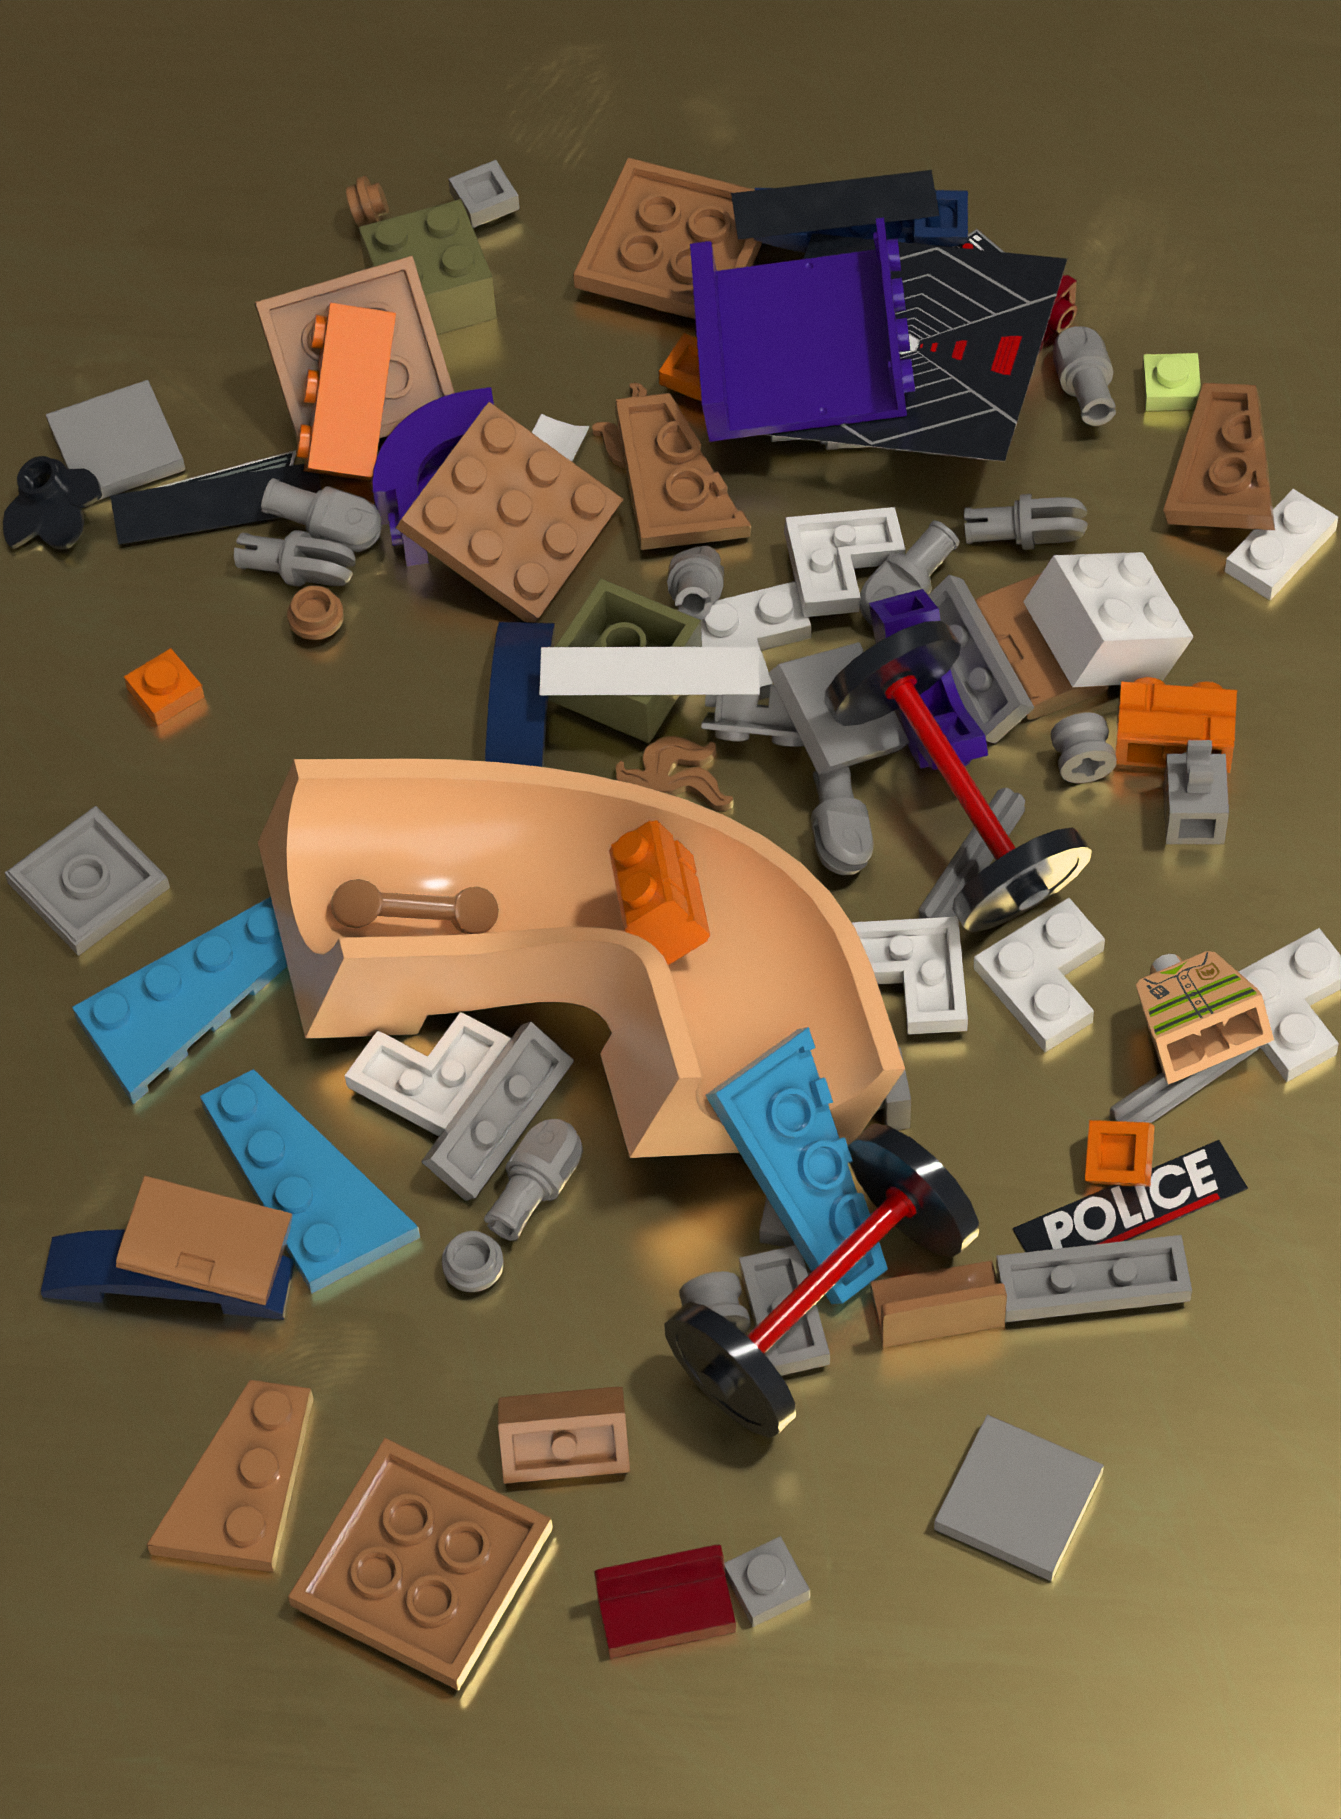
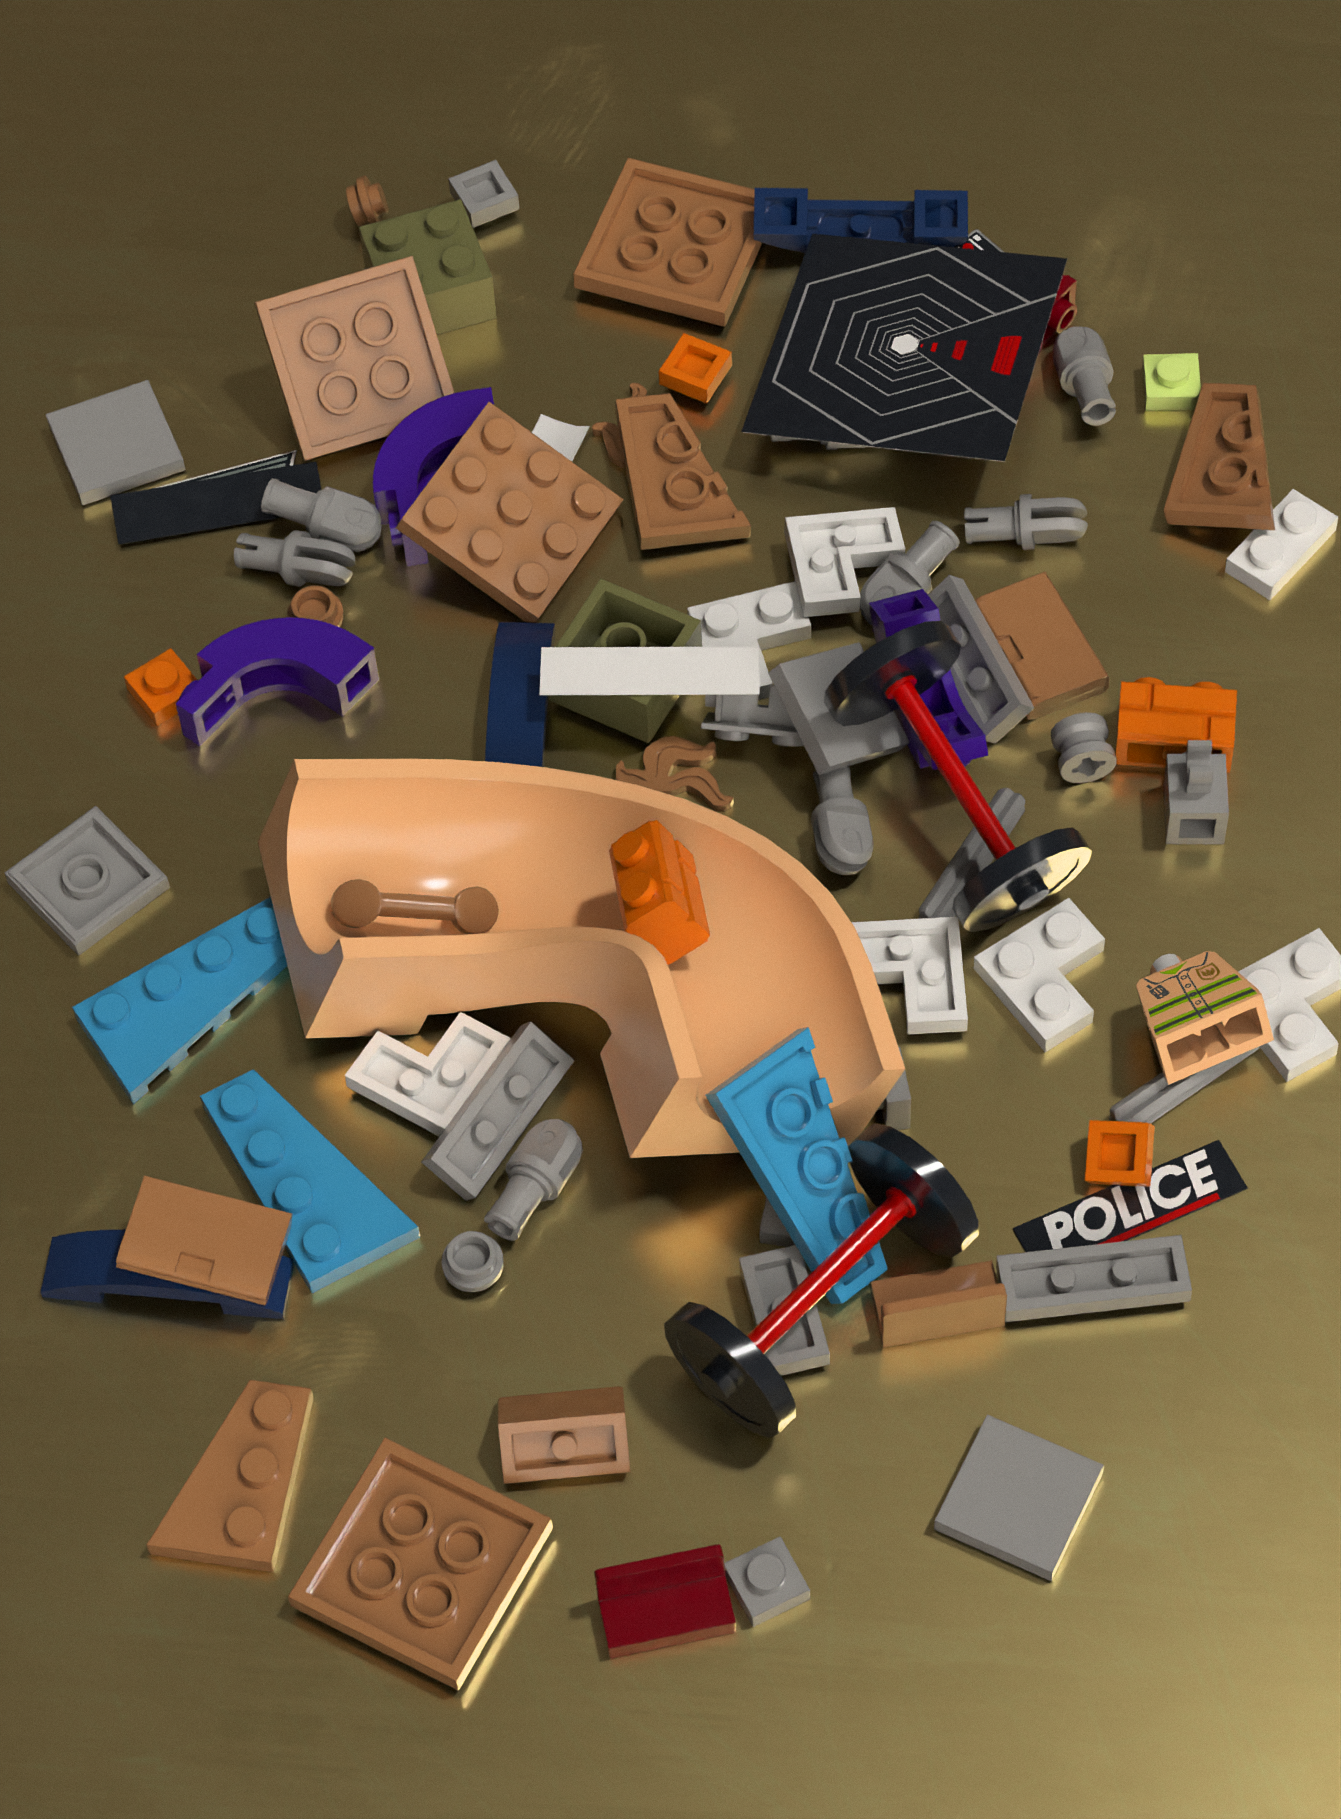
(49, 503): black plate -> none
(276, 657): none -> dark purple arch
(346, 391): orange brick -> none
(696, 580): light grey arm -> none
(720, 1293): light grey wheel -> none
(801, 341): dark purple panel -> none
(834, 204): black sticker -> none
(1107, 618): white brick -> none

